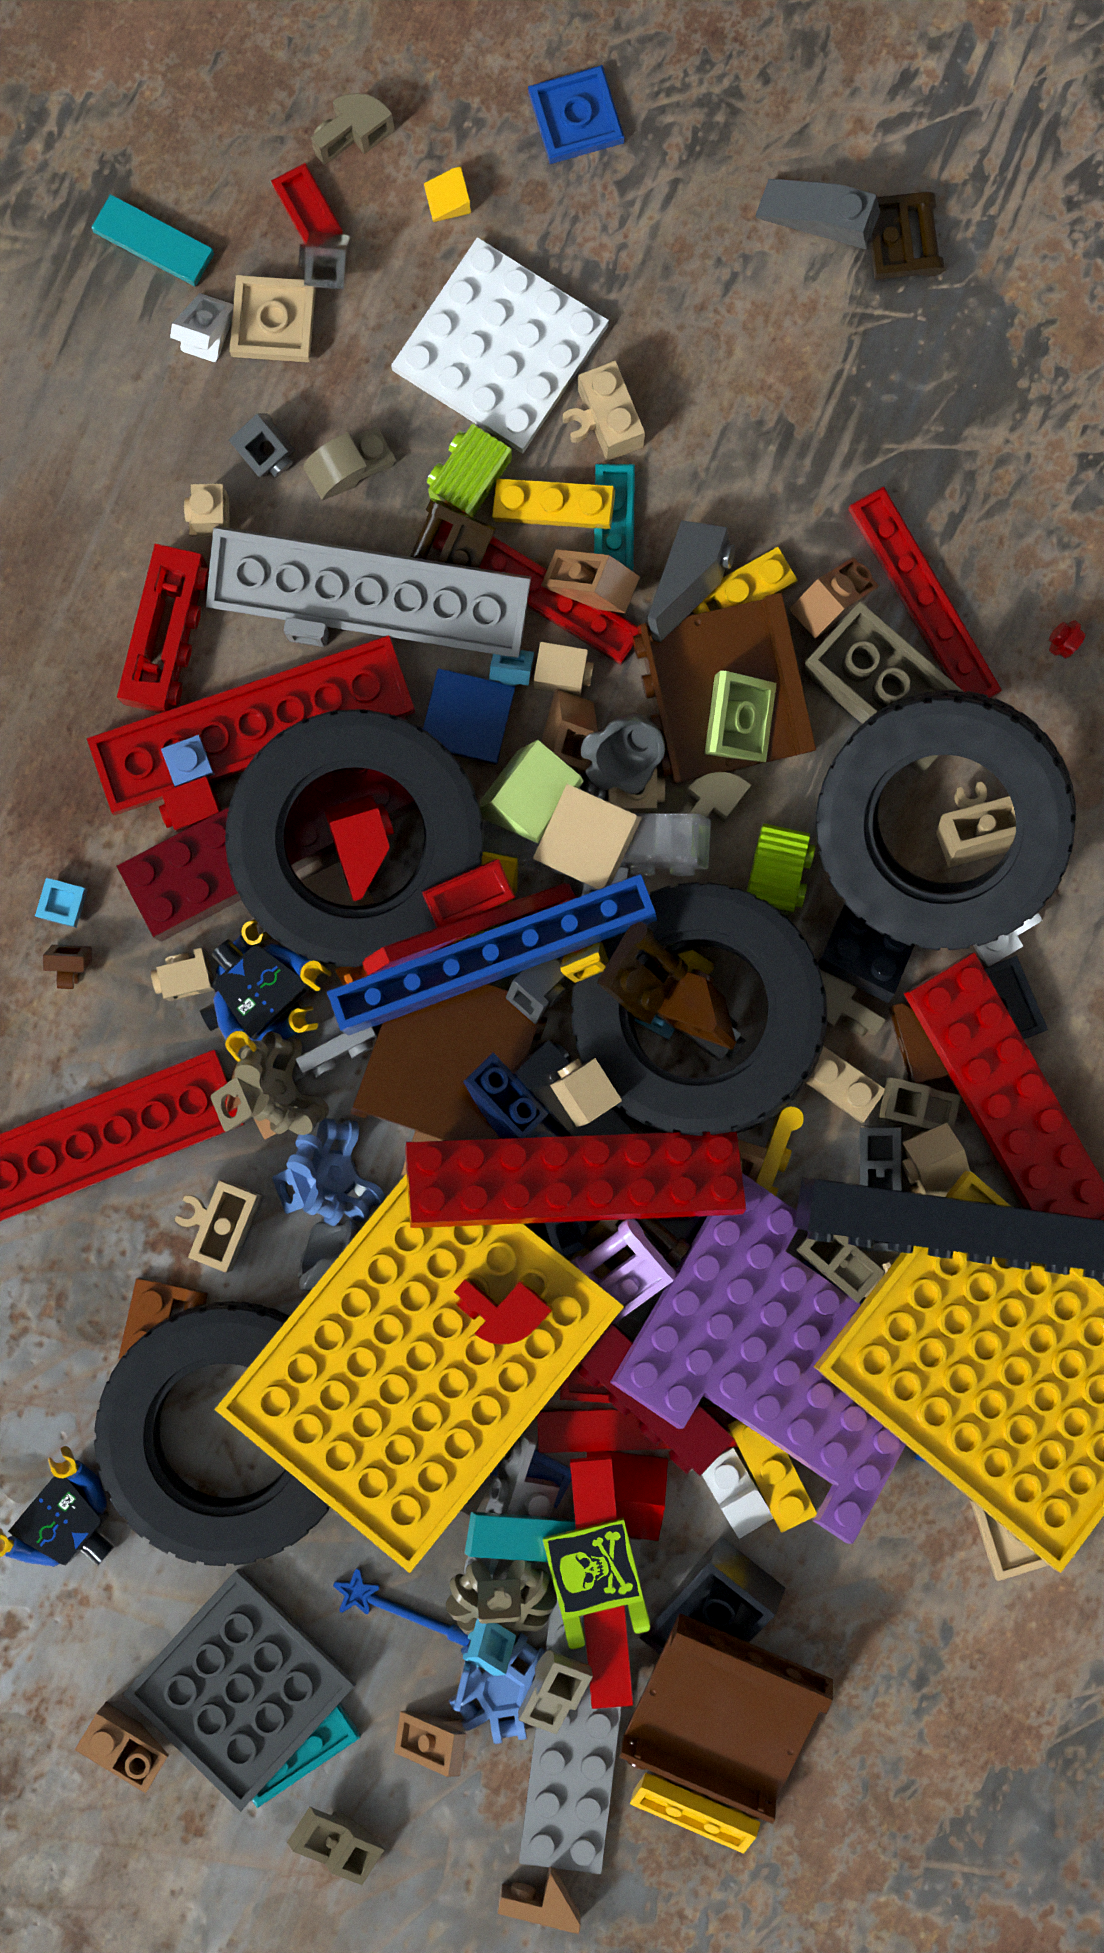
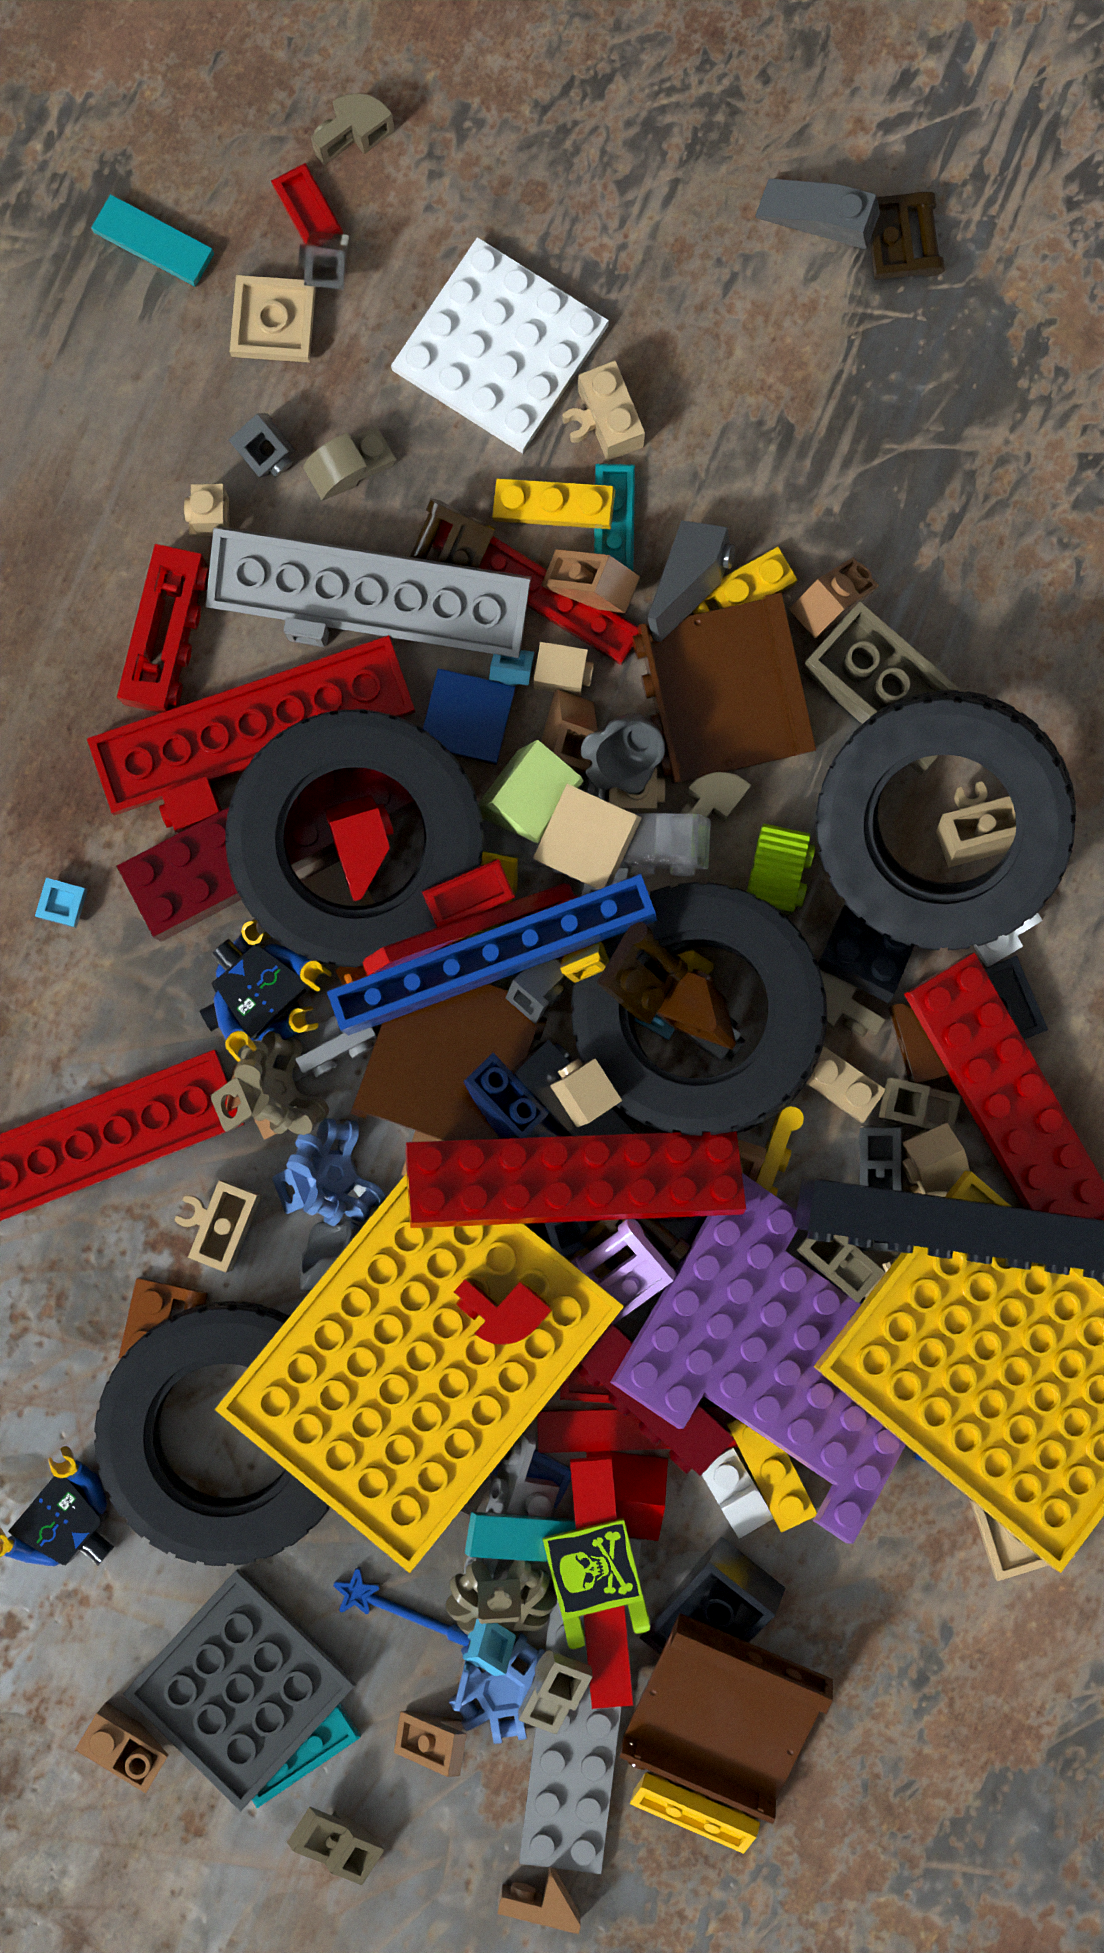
(68, 962): reddish brown tile -> none
(183, 976): tan brick -> none
(187, 761): medium blue plate -> none
(203, 327): white slope -> none
(447, 195): yellow slope -> none
(470, 470): lime brick -> none
(576, 114): blue tile -> none
(740, 717): yellowish green slope -> none
(922, 594): red tile -> none
(1066, 639): red plate -> none

